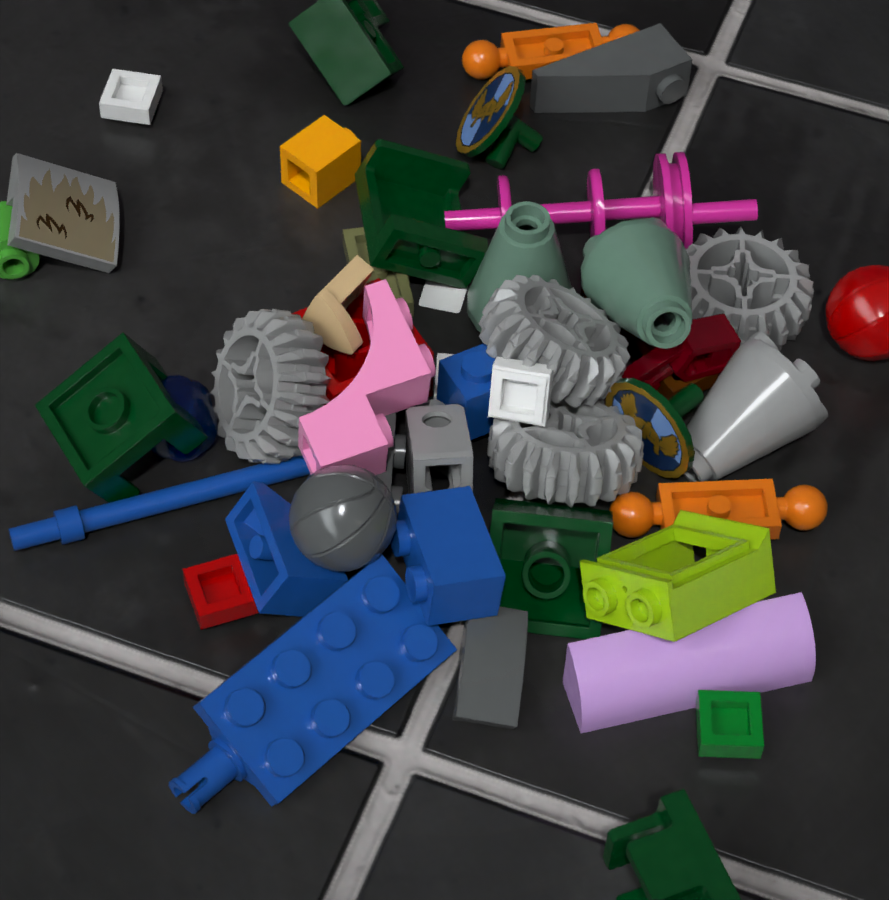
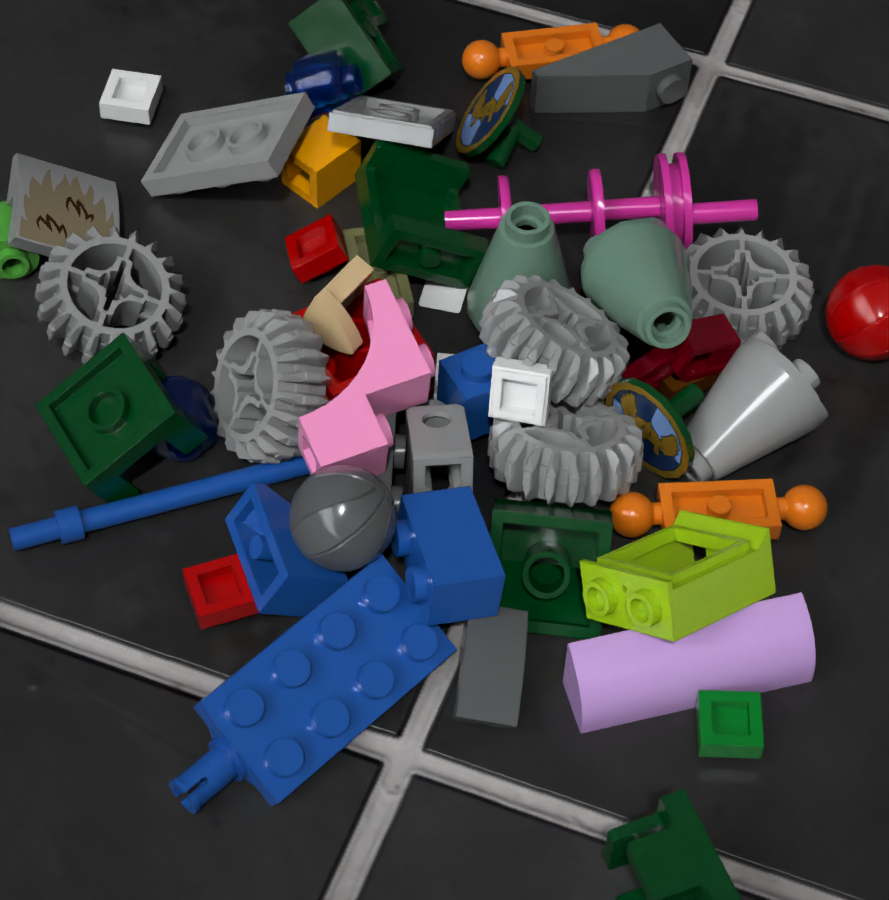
(71, 274): none -> light grey gear
(228, 145): none -> light grey plate
(316, 249): none -> red plate
(326, 79): none -> clear blue head
(392, 121): none -> light grey tile

